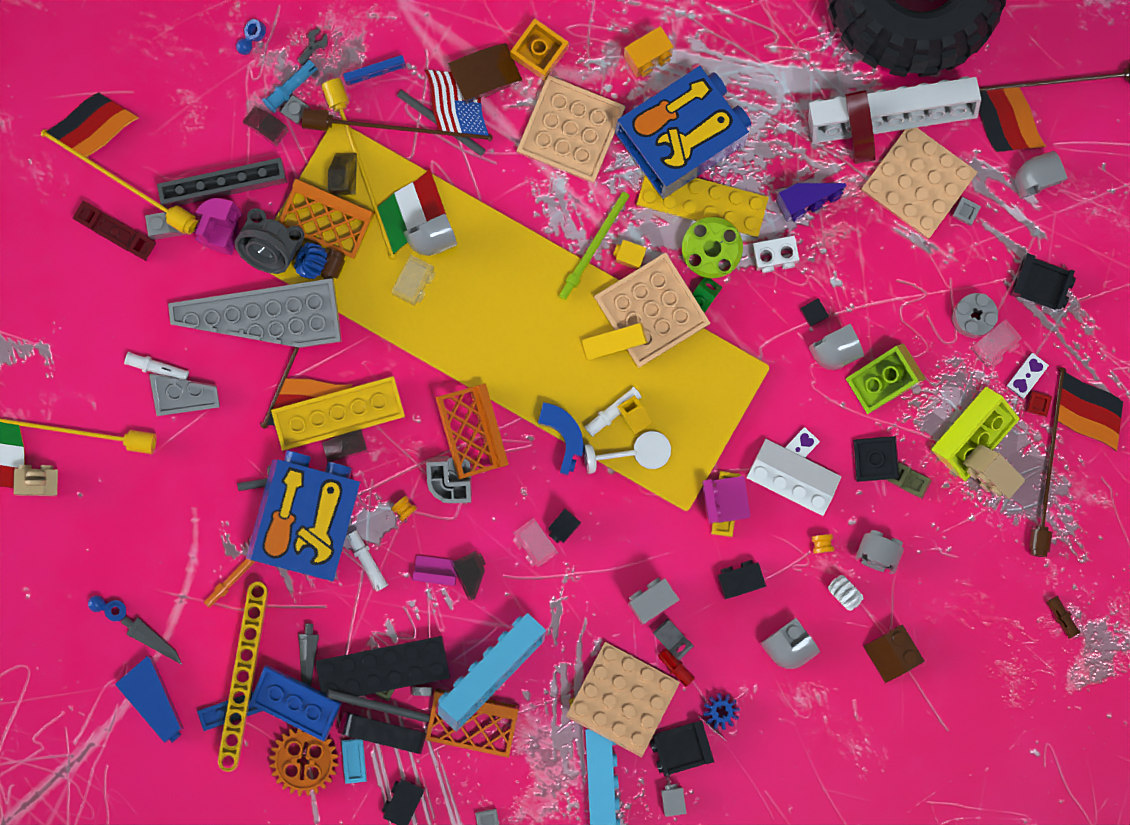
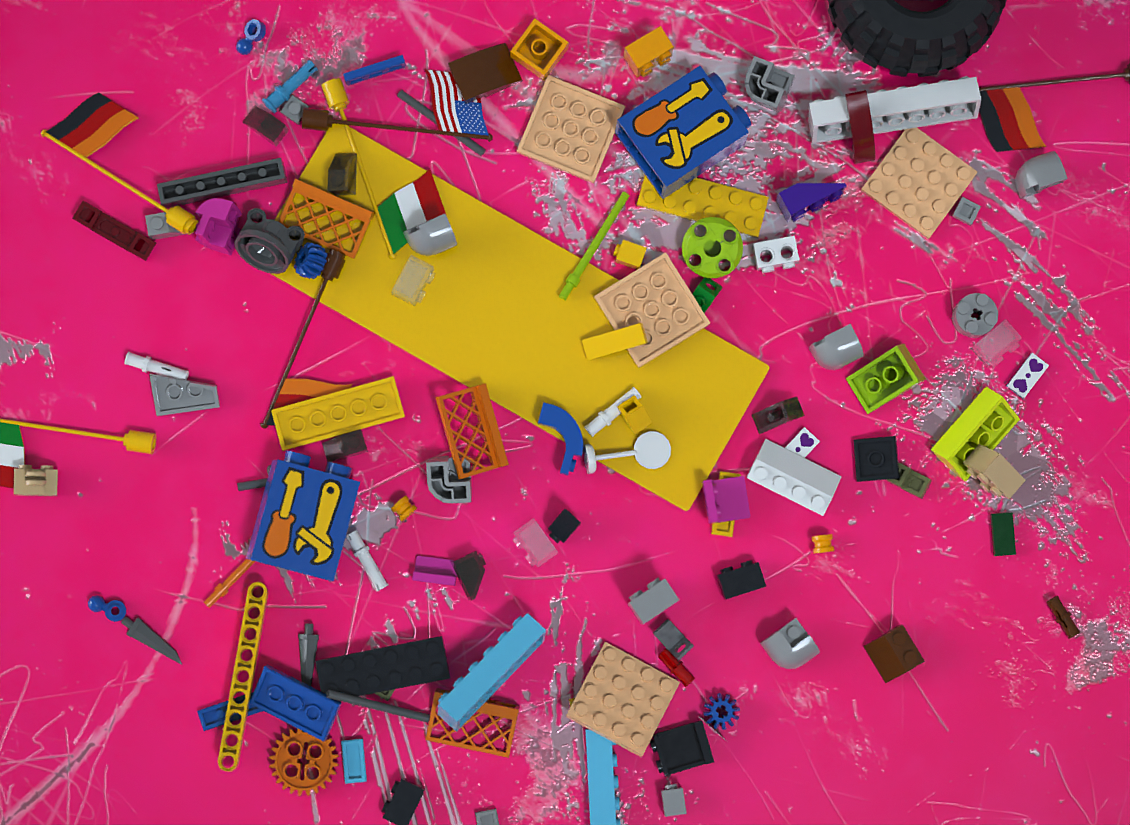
(149, 696): blue slope -> none
(283, 315): light grey wing -> none
(313, 45): dark grey bar -> none
(382, 733): black beam -> none
(421, 691): light grey tile -> none
(767, 84): none -> light grey brick
(778, 415): none -> clear smoke slope
(814, 312): black tile -> none
(845, 592): white gear -> none
(880, 552): light grey brick -> none
(1003, 534): none -> dark green tile
(1038, 404): red tile -> none
(1043, 283): black panel -> none
(1088, 413): flag -> none

